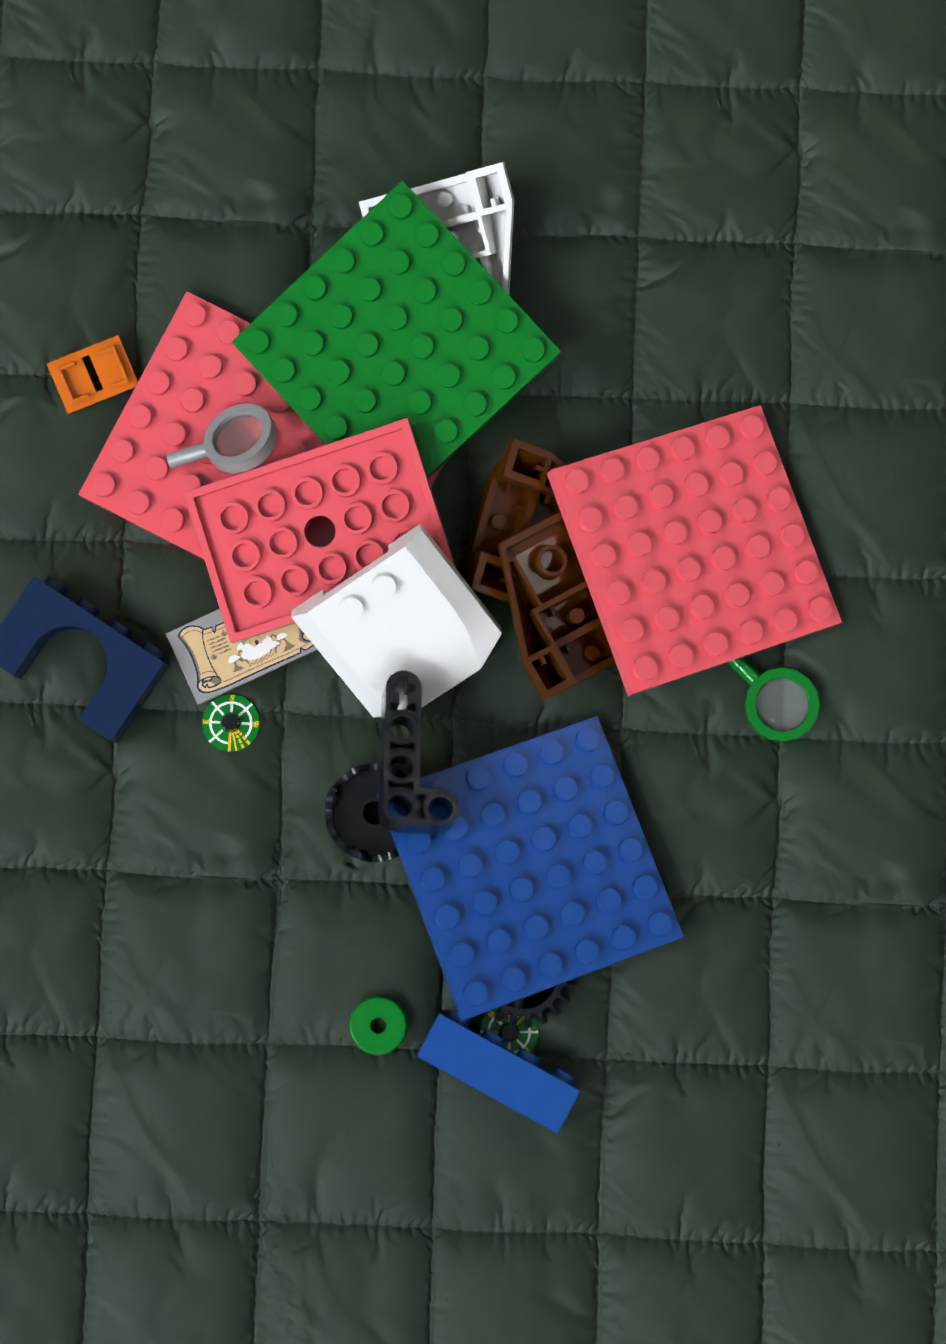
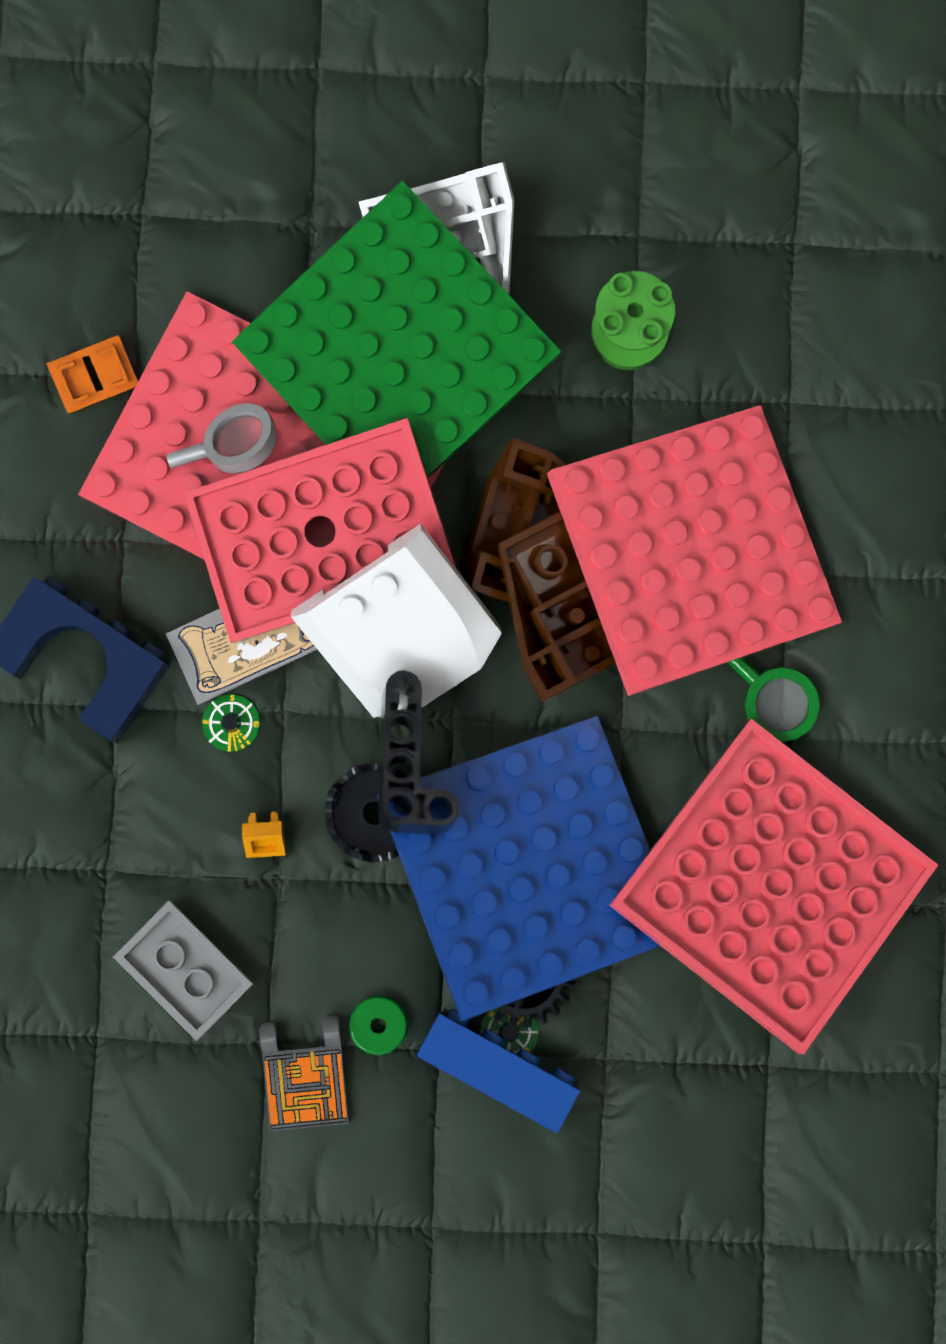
(183, 970): none -> light grey plate
(263, 838): none -> light orange tile
(304, 1083): none -> flag
(632, 319): none -> bright green piece
(774, 886): none -> coral plate

